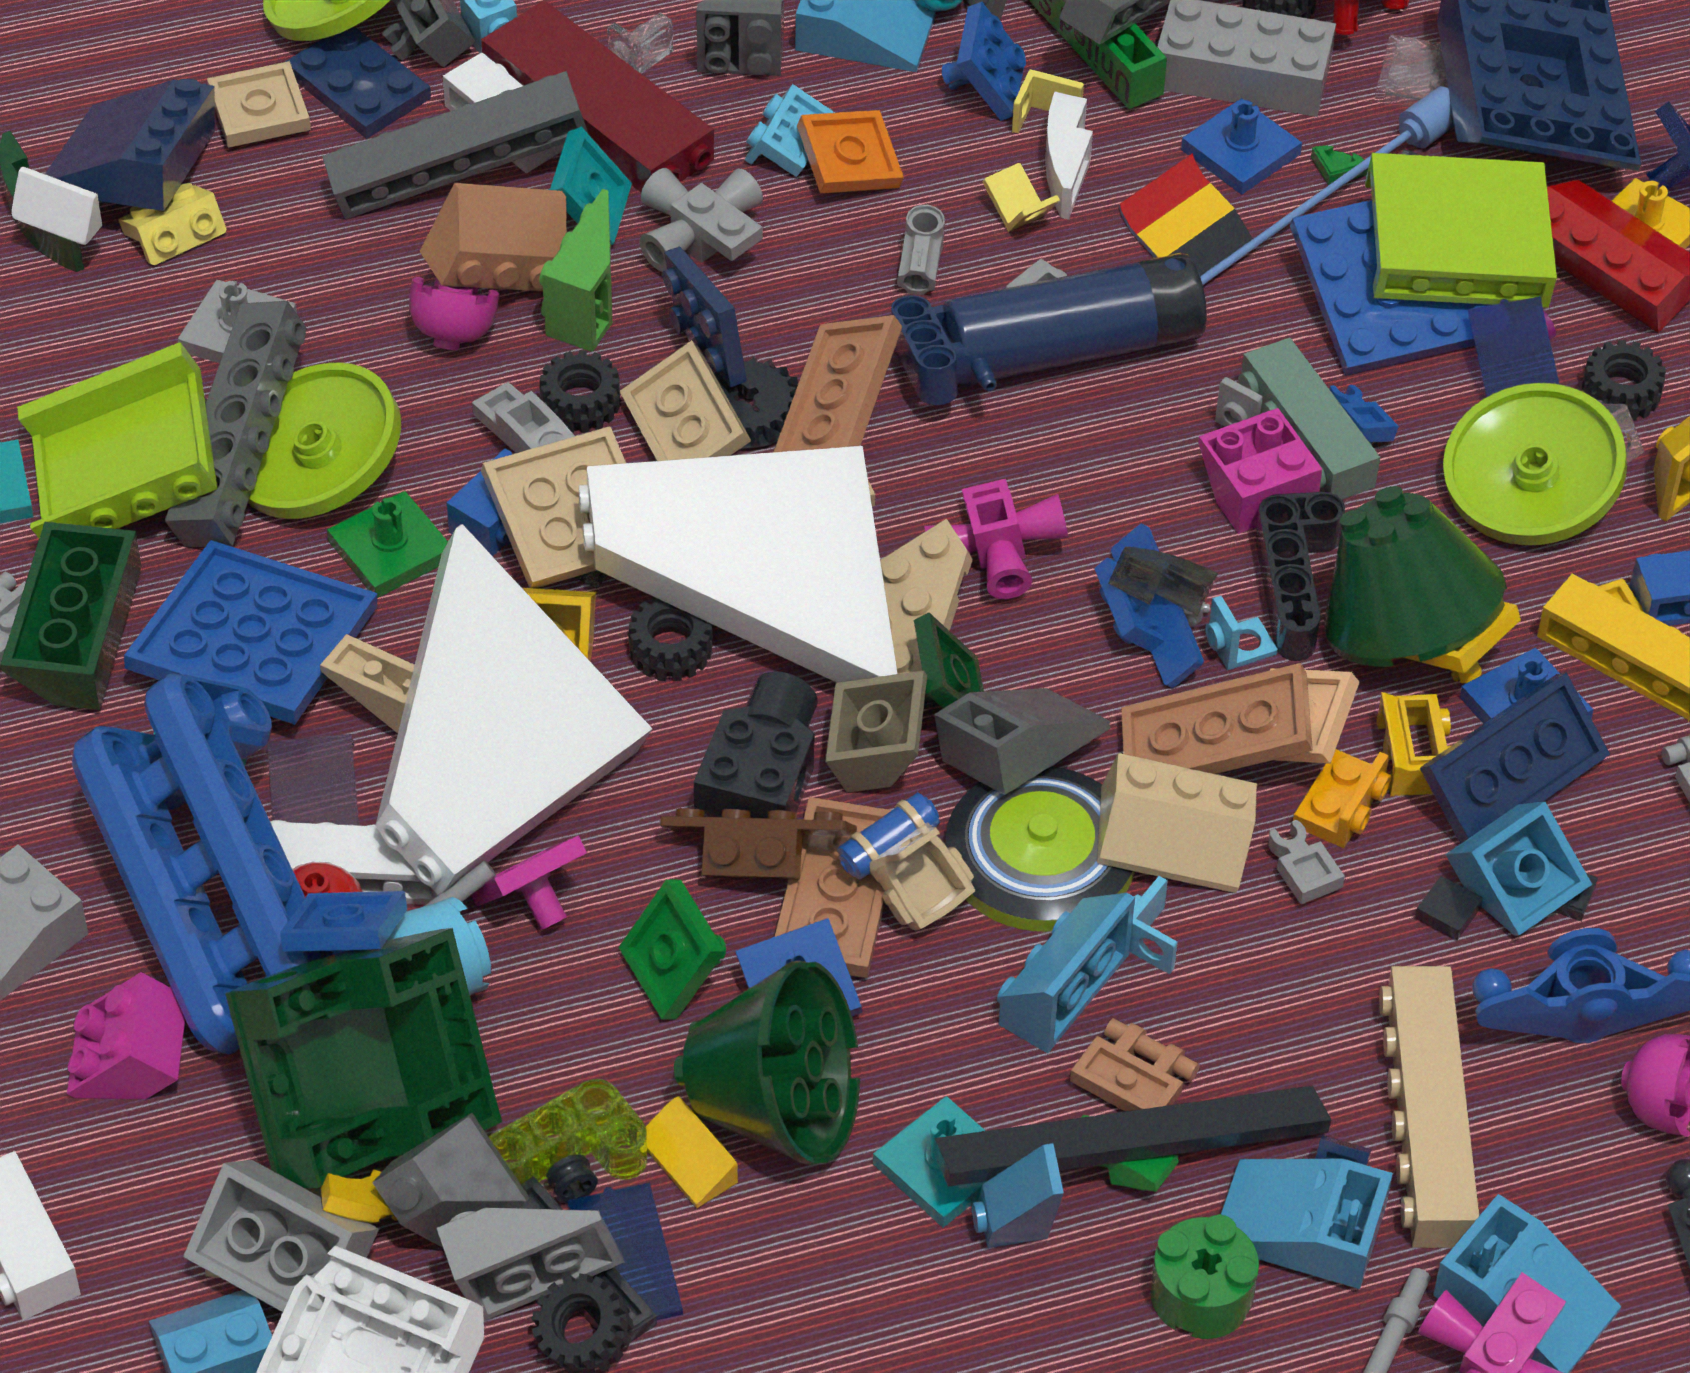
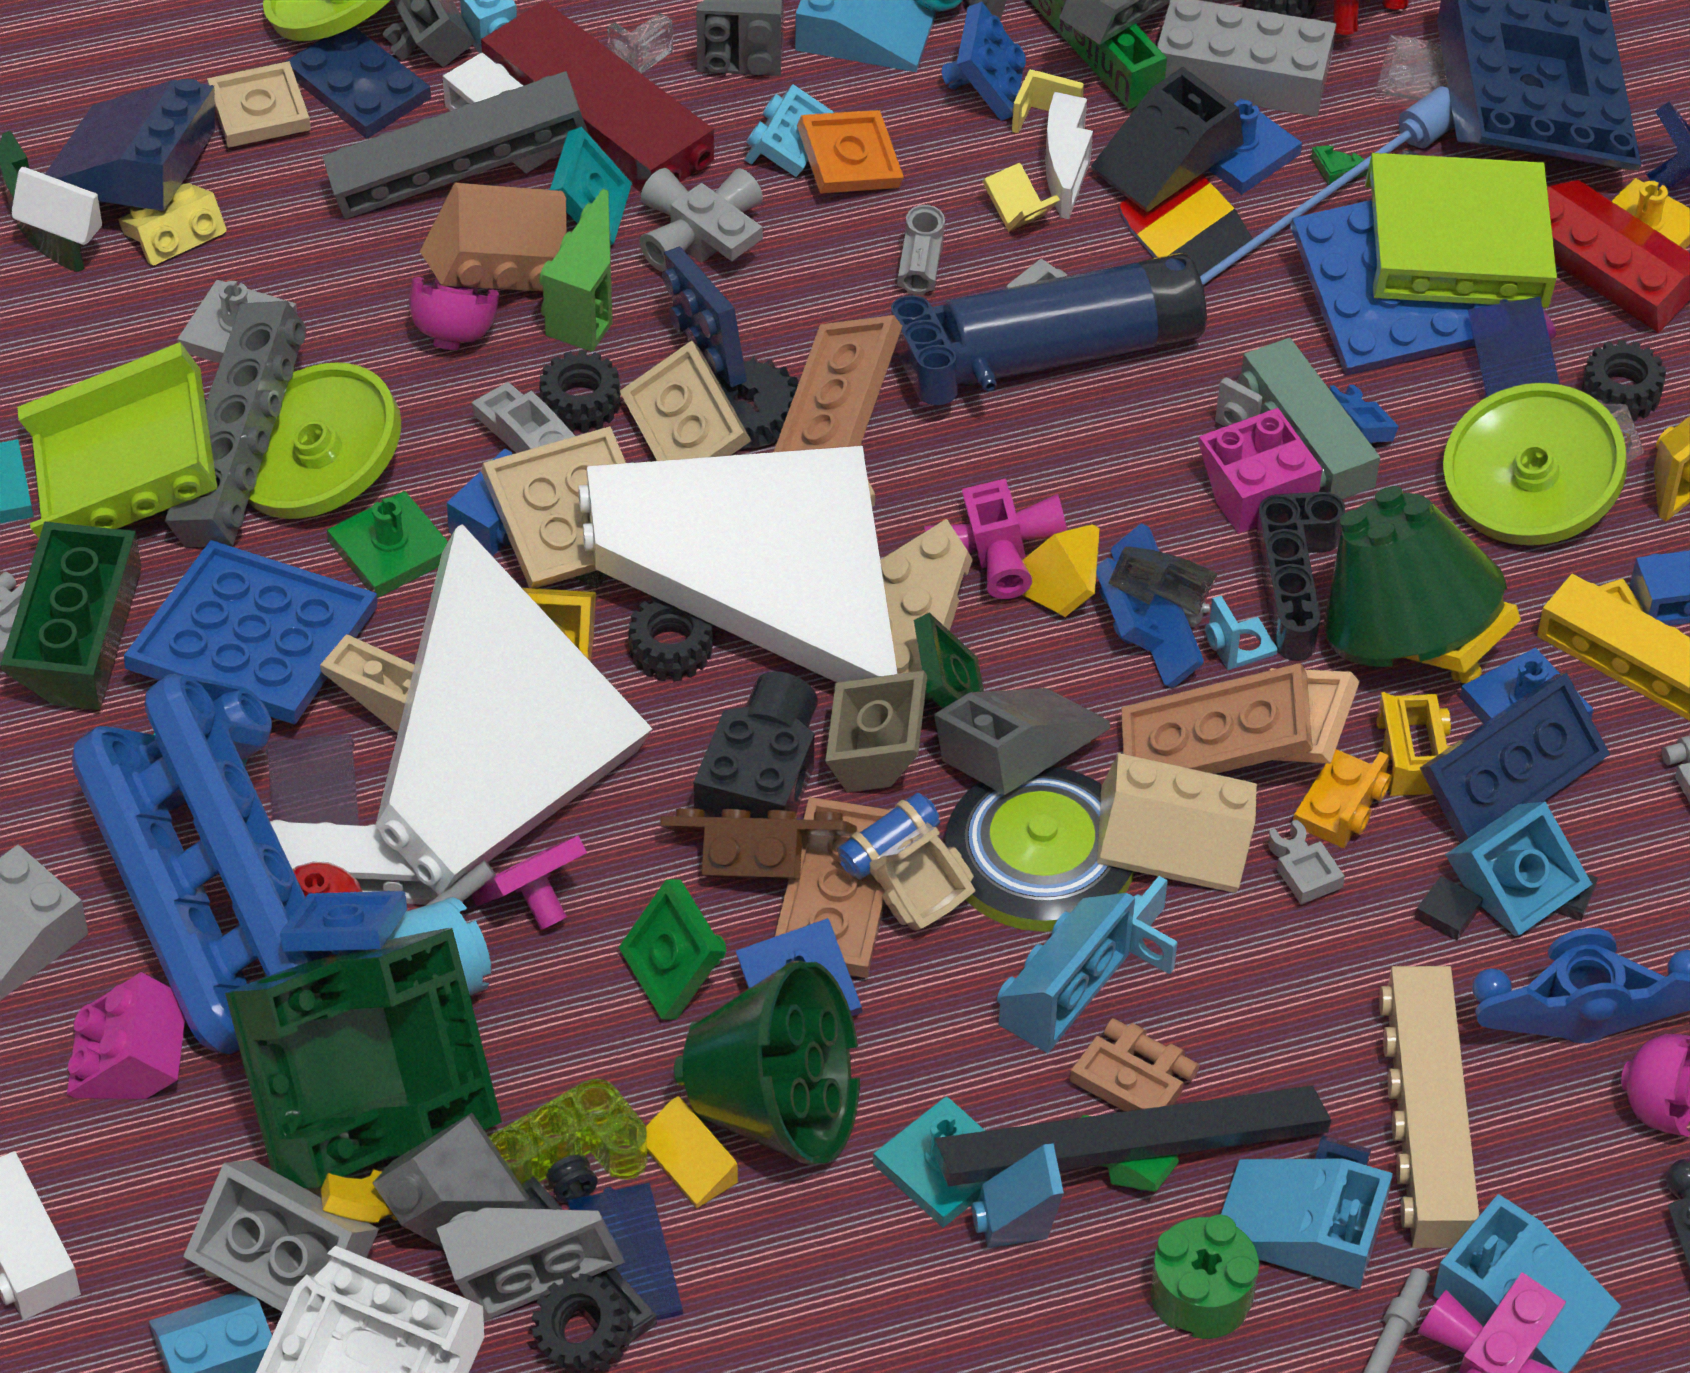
(1064, 569): none -> yellow slope
(1170, 140): none -> black slope

